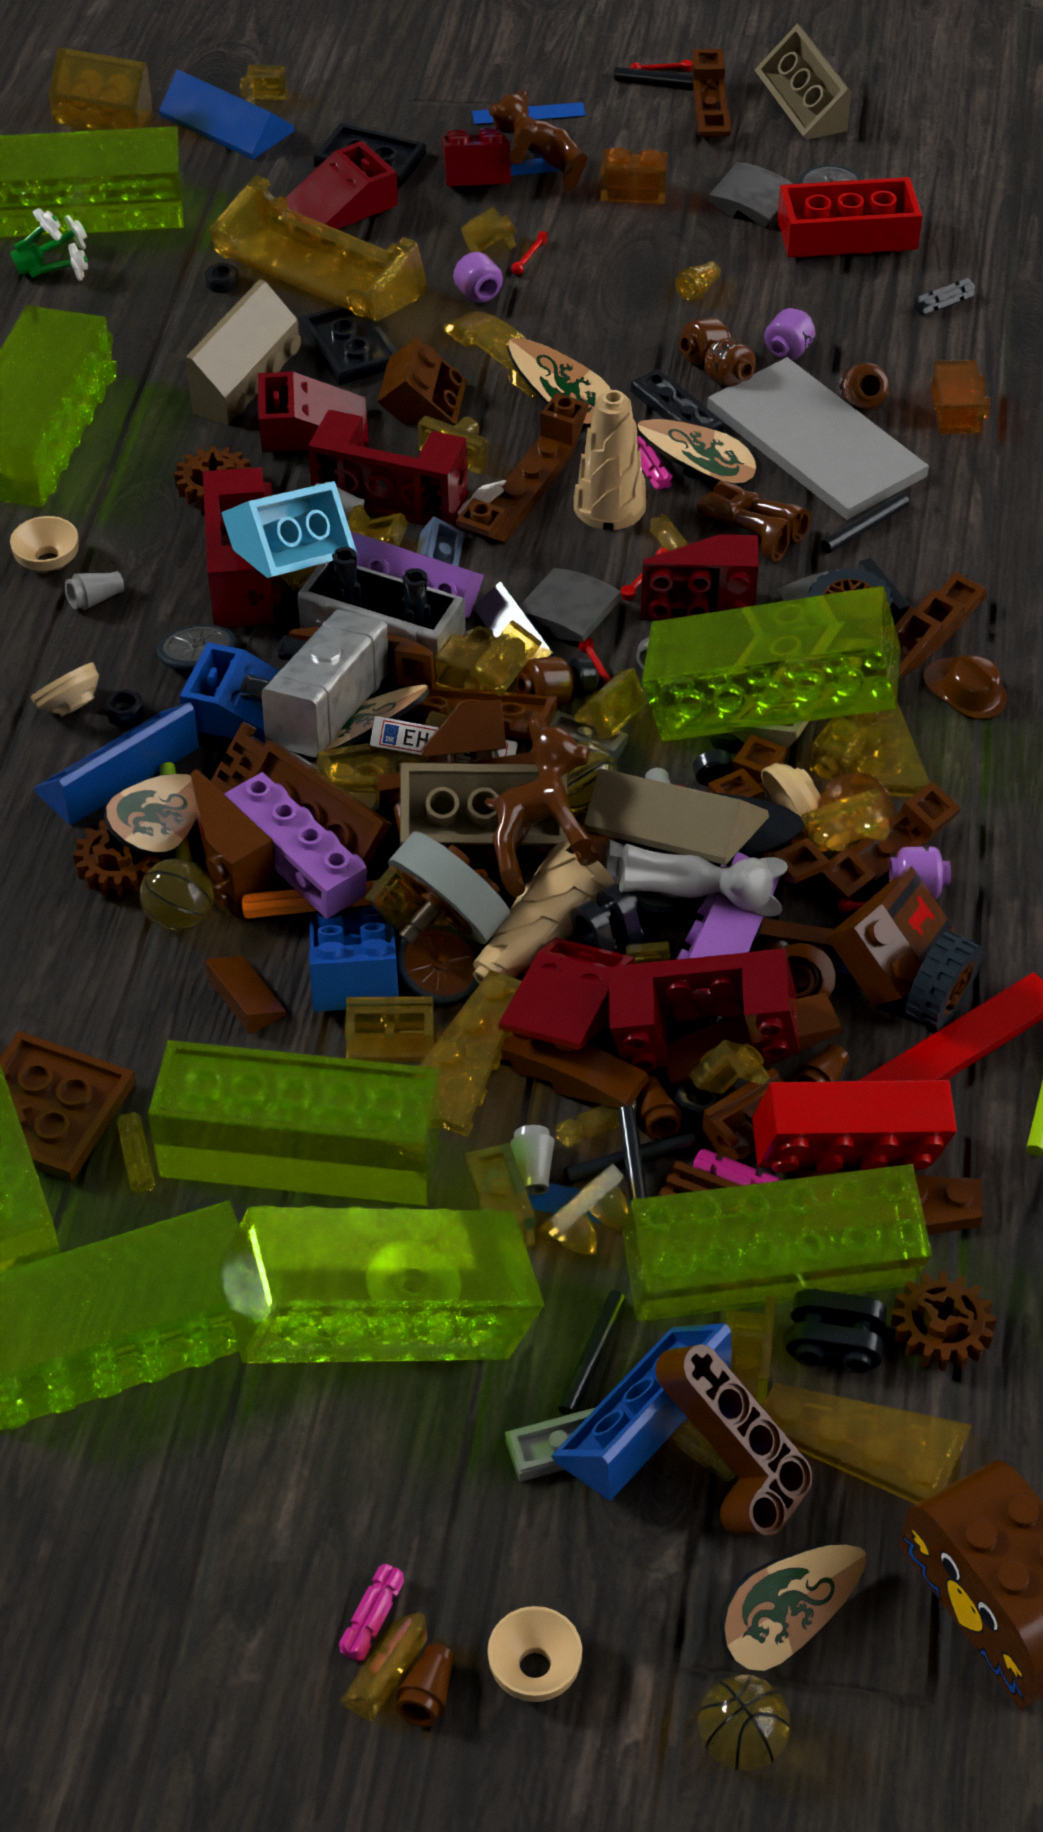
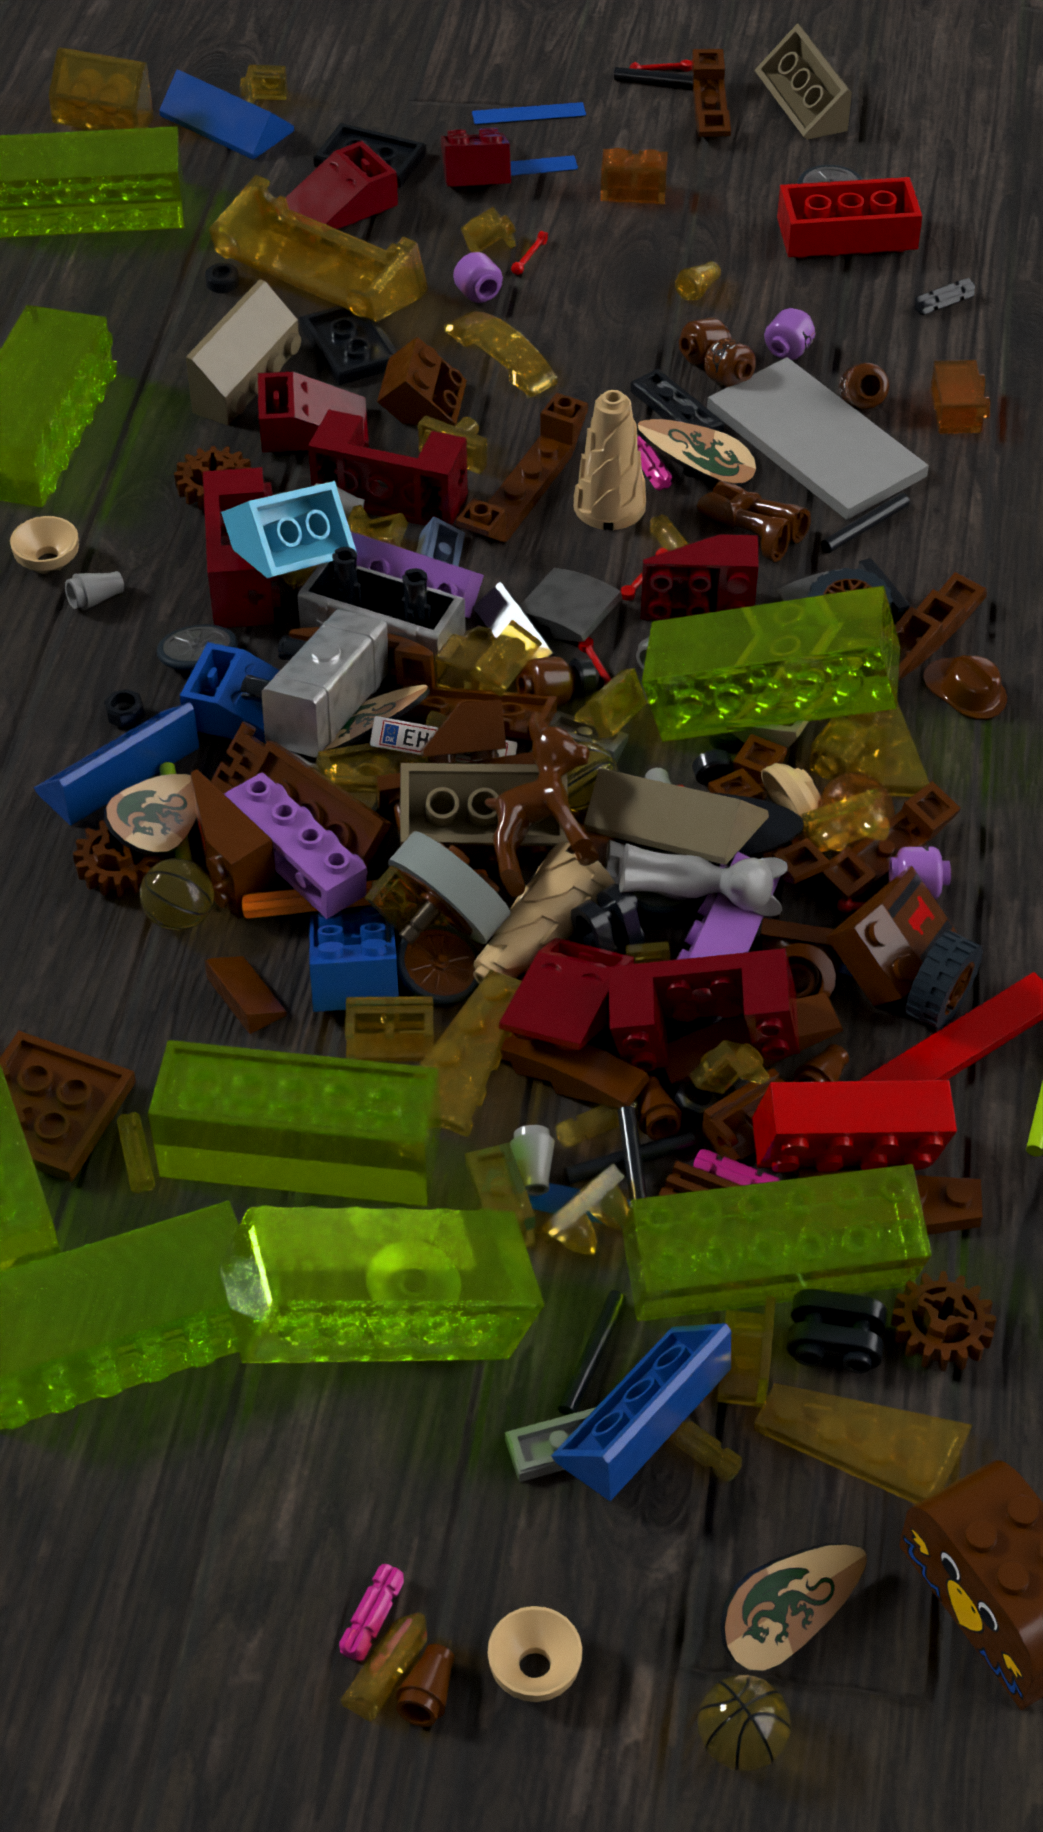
(29, 257): plant -> none
(68, 691): tan piece -> none
(485, 493): white sticker -> none
(538, 137): reddish brown animal -> none
(553, 373): shield -> none
(750, 191): flat silver slope -> none
(769, 1468): reddish brown beam -> none

